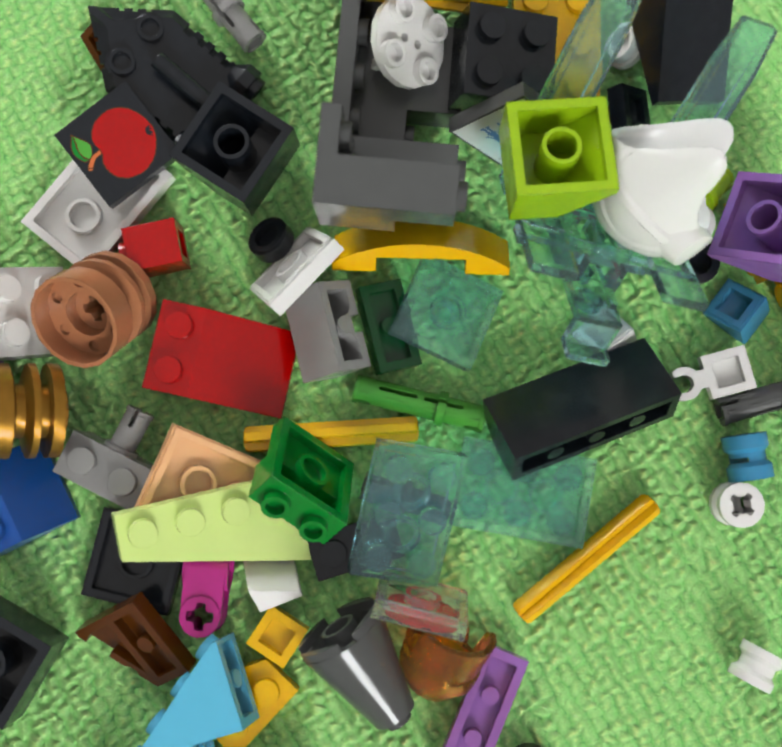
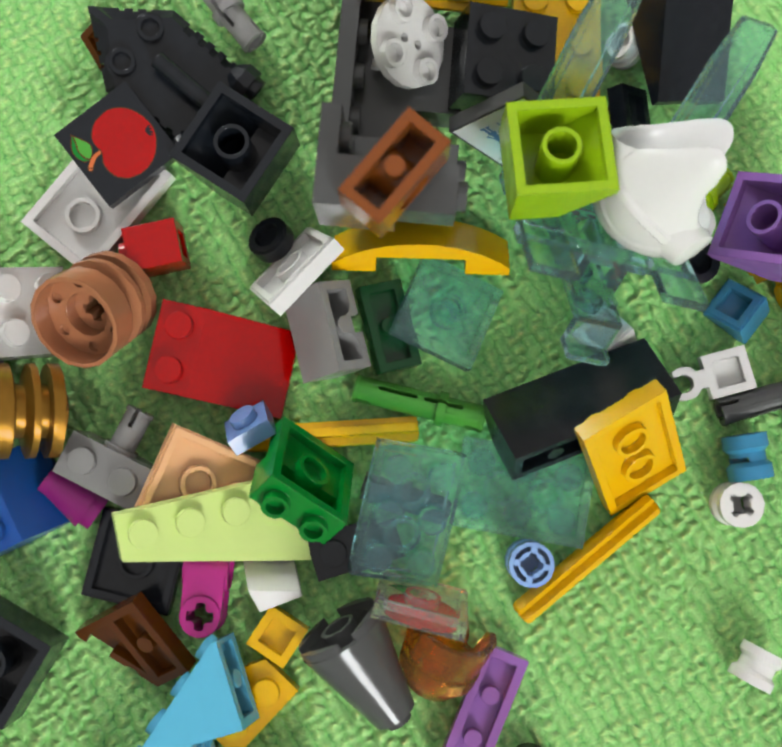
(72, 500): none -> magenta cone
(249, 427): none -> medium blue plate
(394, 172): none -> dark orange brick
(521, 560): none -> light blue wheel
(631, 446): none -> yellow plate

